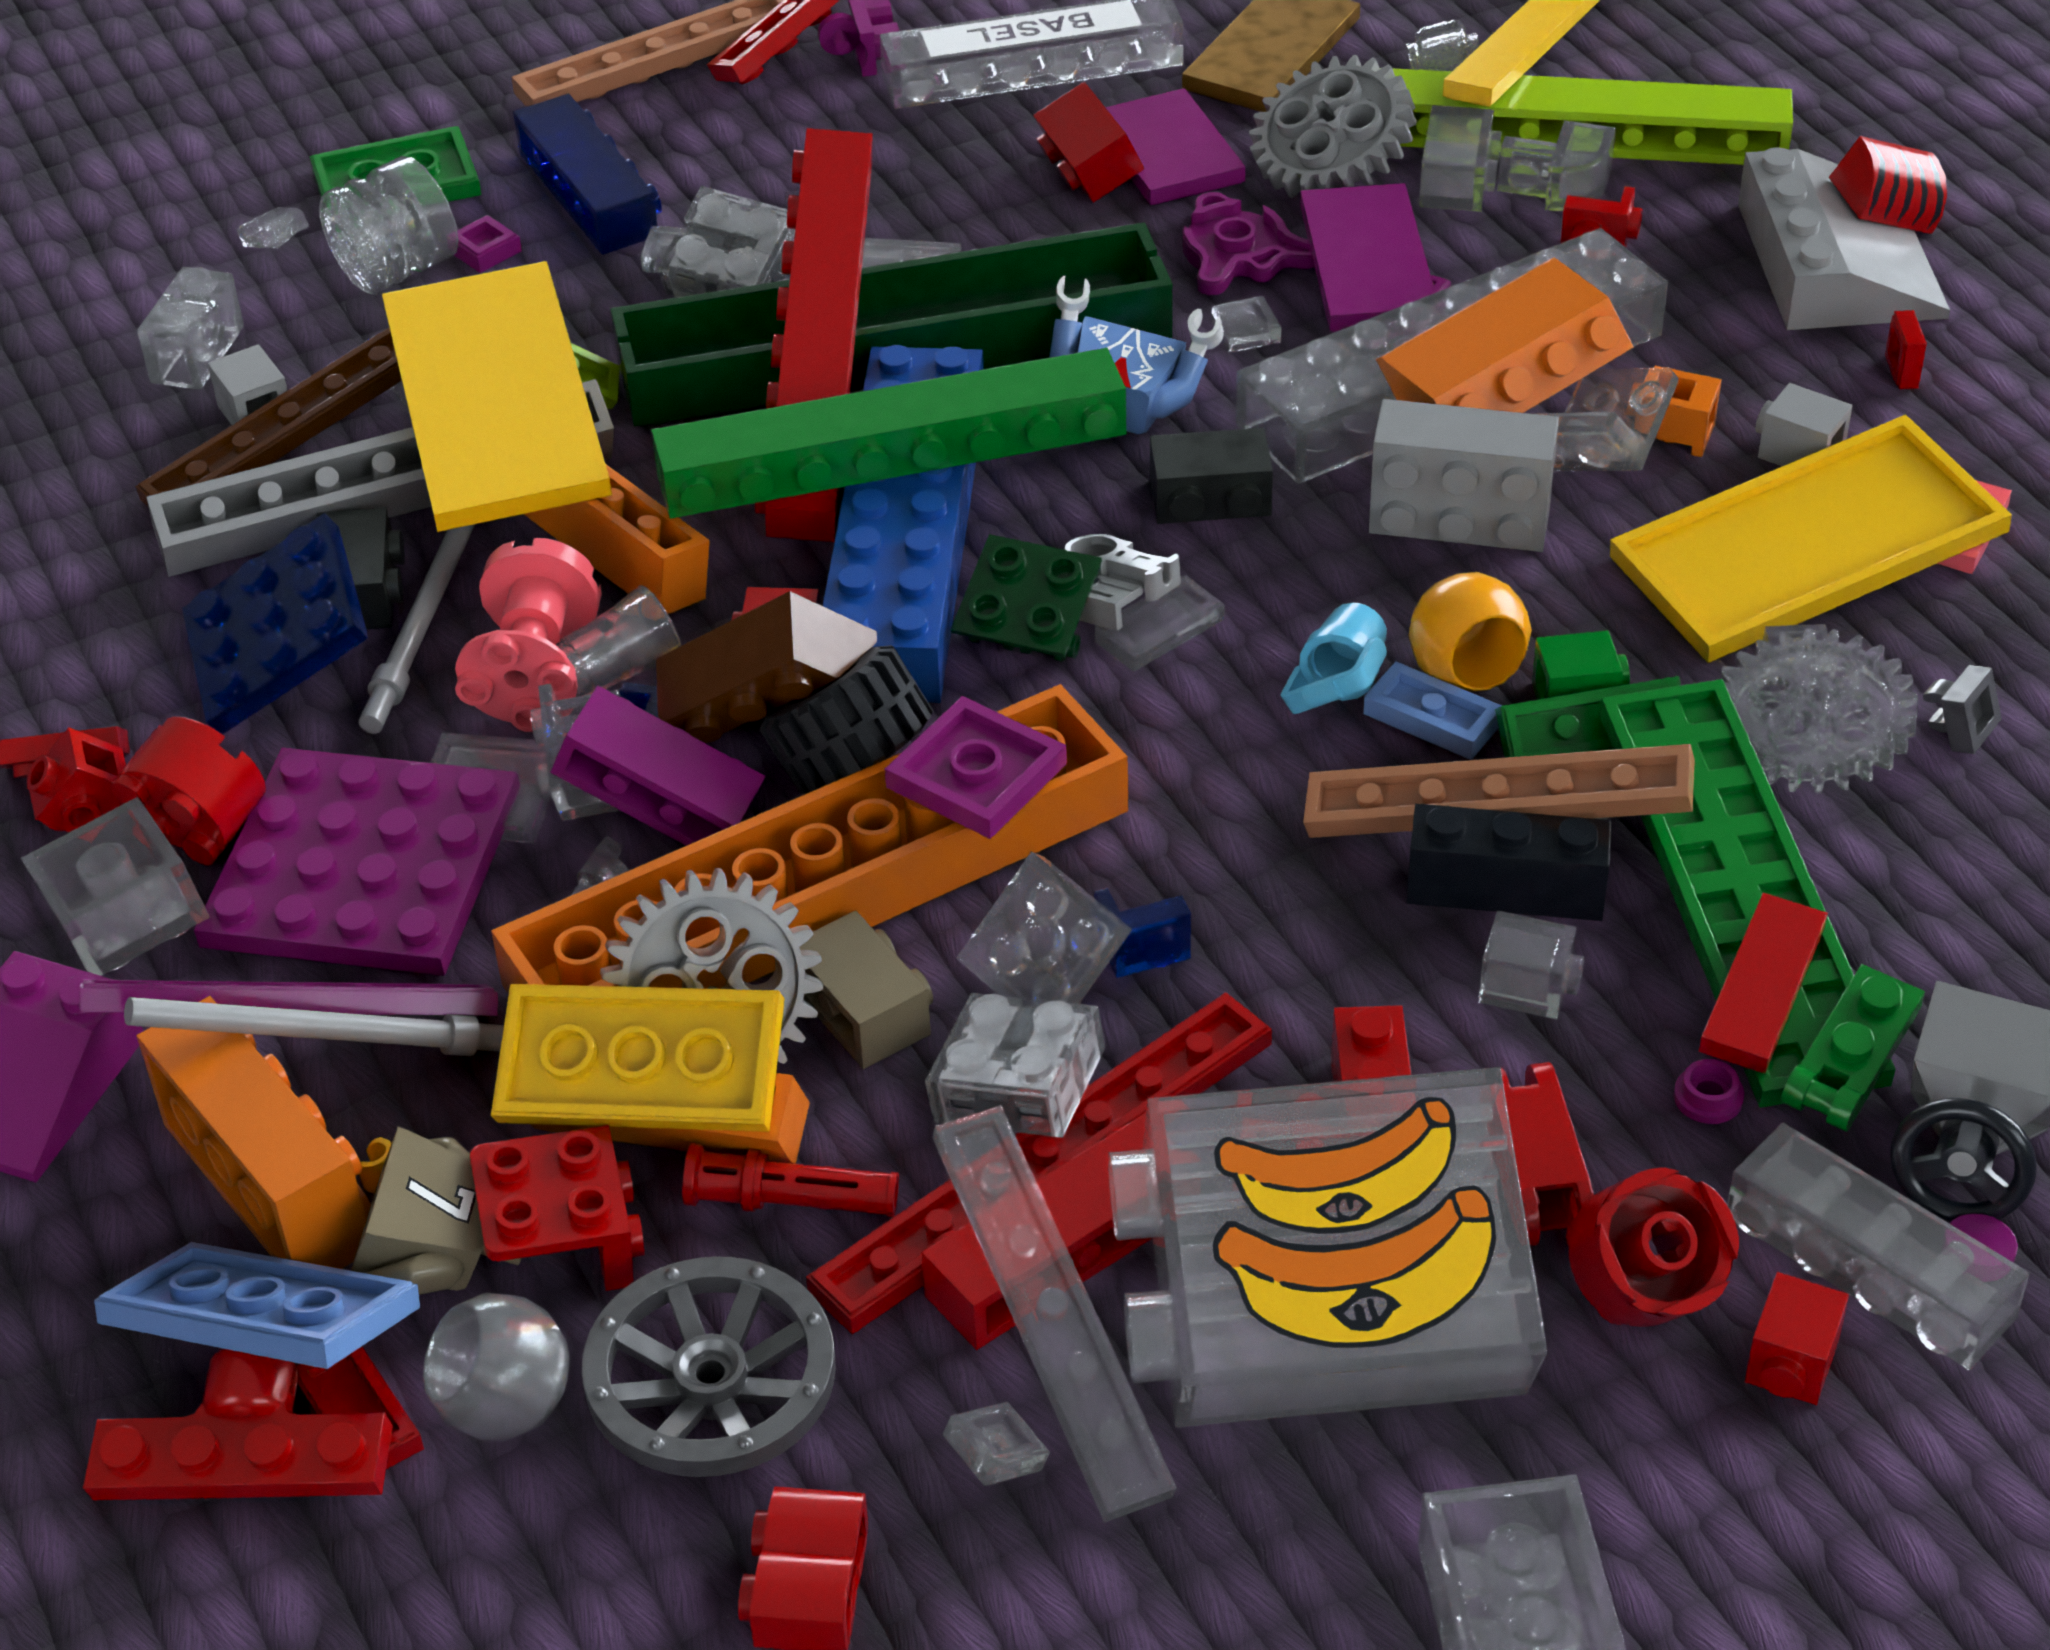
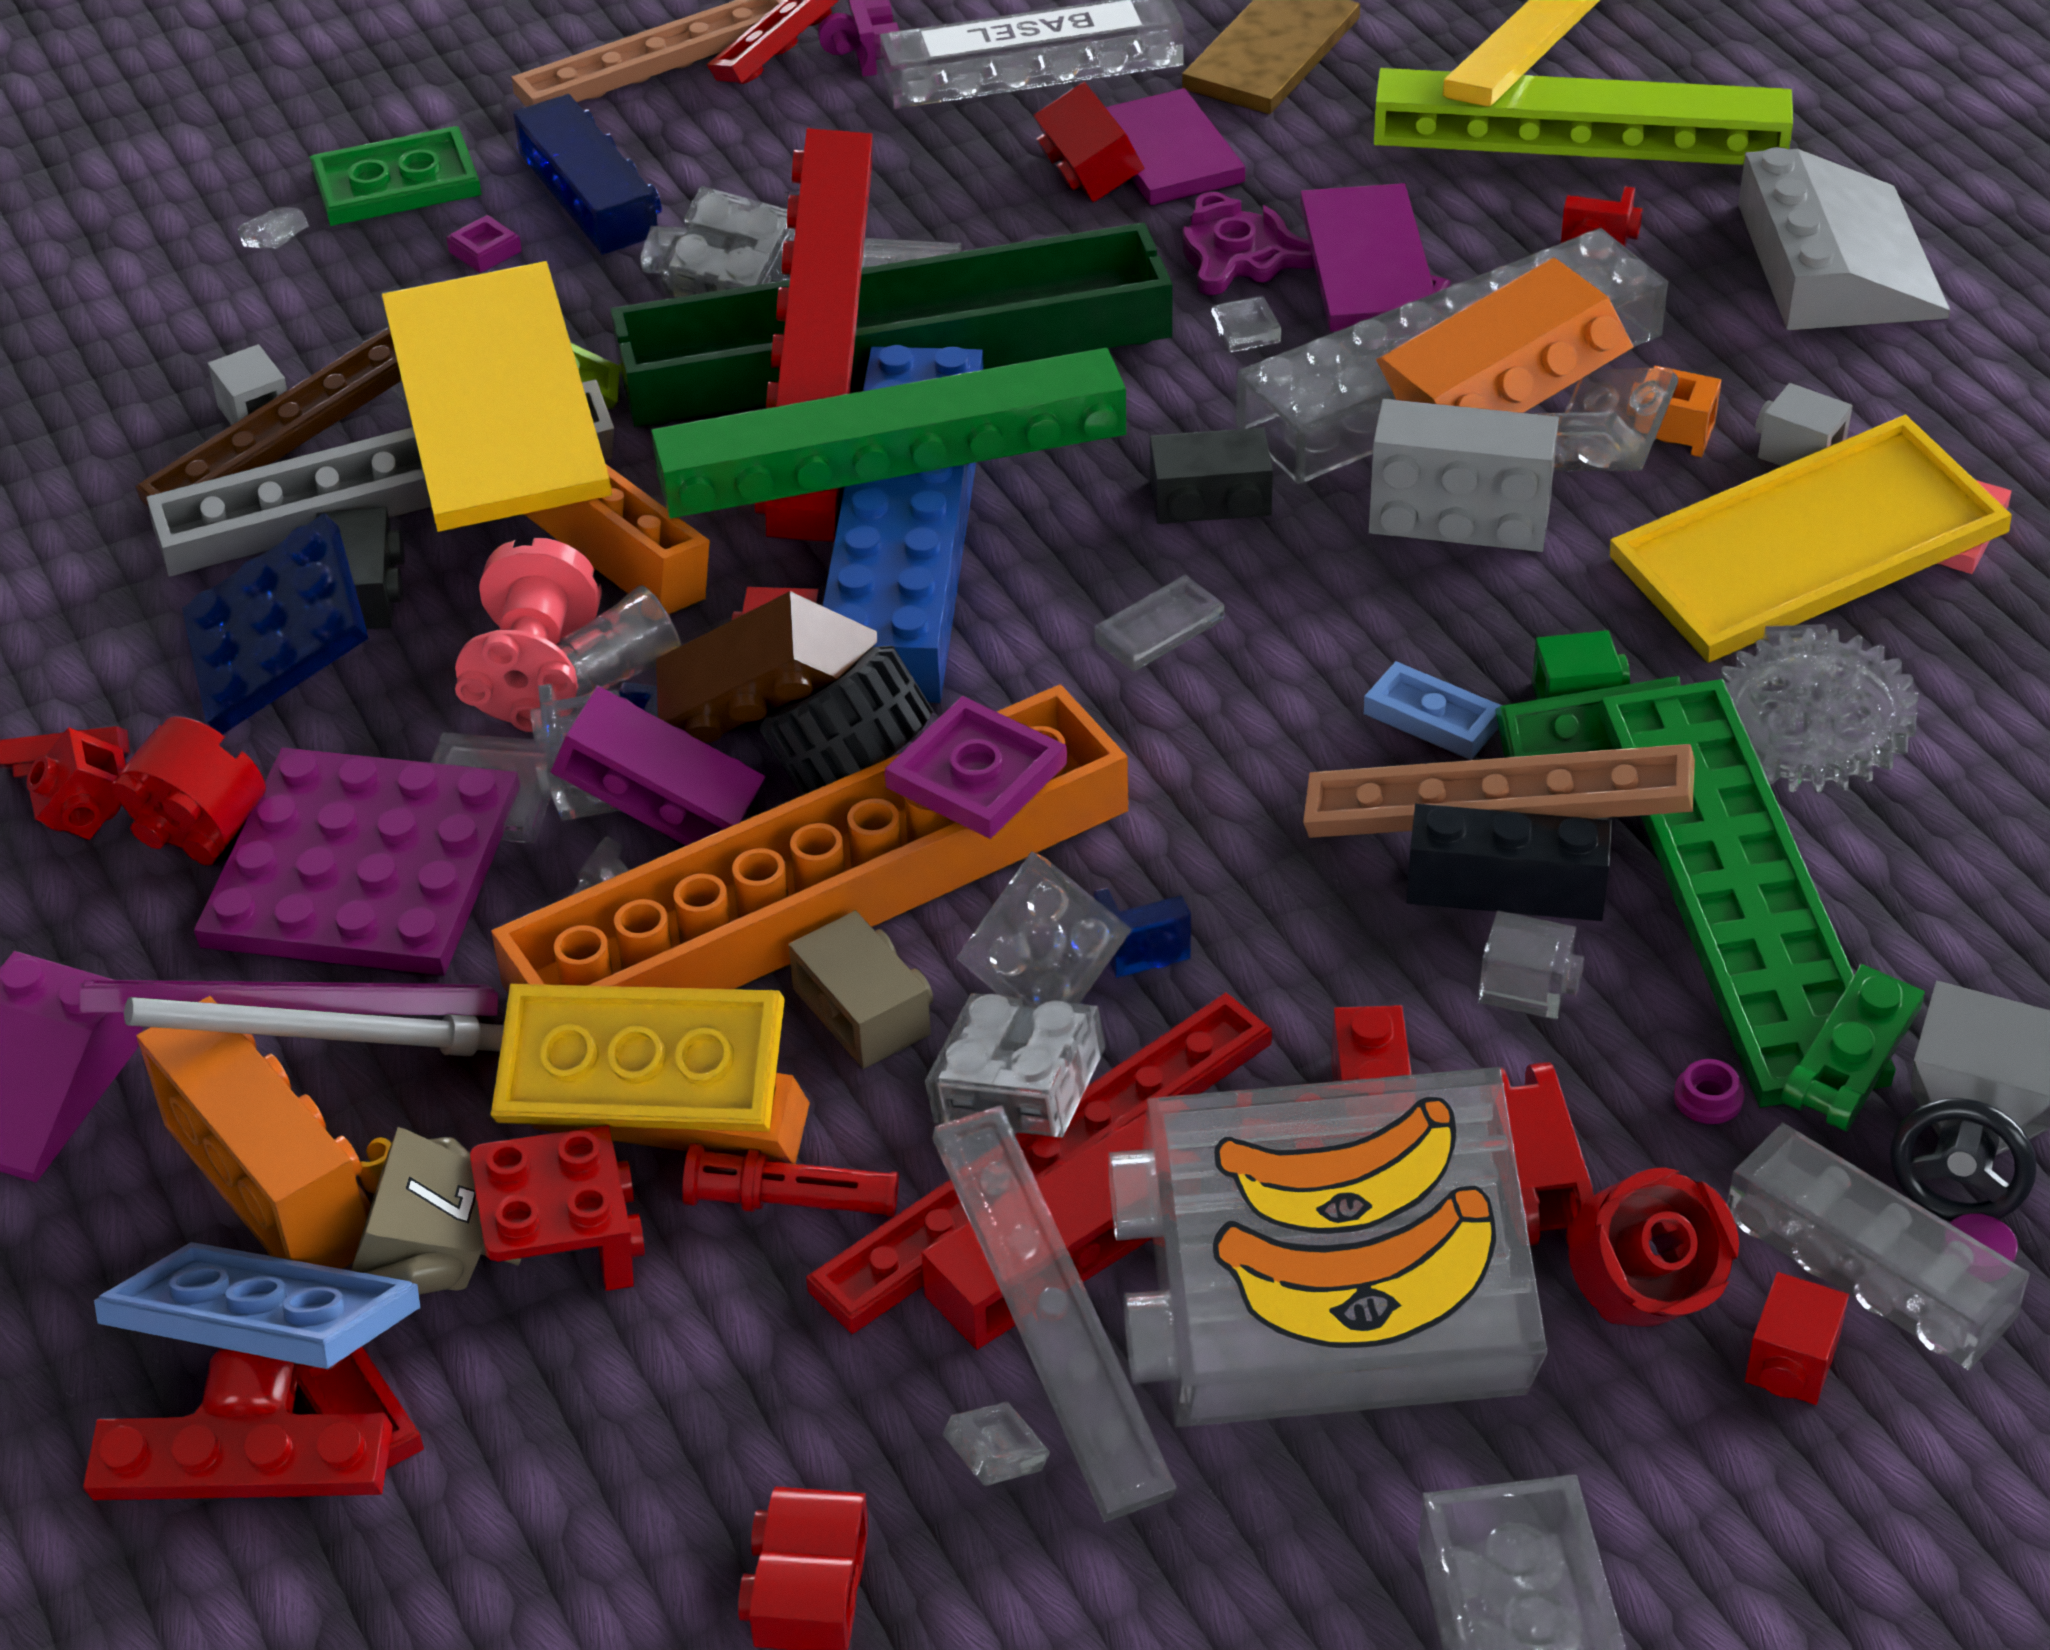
(115, 888): clear brick -> none
(190, 327): clear brick -> none
(388, 225): clear wheel -> none
(392, 678): light grey bar -> none
(496, 1366): clear helmet -> none
(659, 945): light grey gear -> none
(709, 1370): flat silver wheel -> none
(1027, 597): dark green hinge -> none
(1123, 577): light grey piece -> none
(1154, 368): medium blue torso -> none
(1333, 126): light grey gear -> none
(1338, 659): medium azure piece -> none
(1441, 46): clear head -> none
(1459, 158): clear brick -> none
(1470, 631): light orange helmet -> none
(1550, 170): clear brick -> none
(1763, 983): red tile -> none
(1892, 184): red brick -> none
(1905, 349): red tile -> none
(1968, 708): flat silver tile -> none

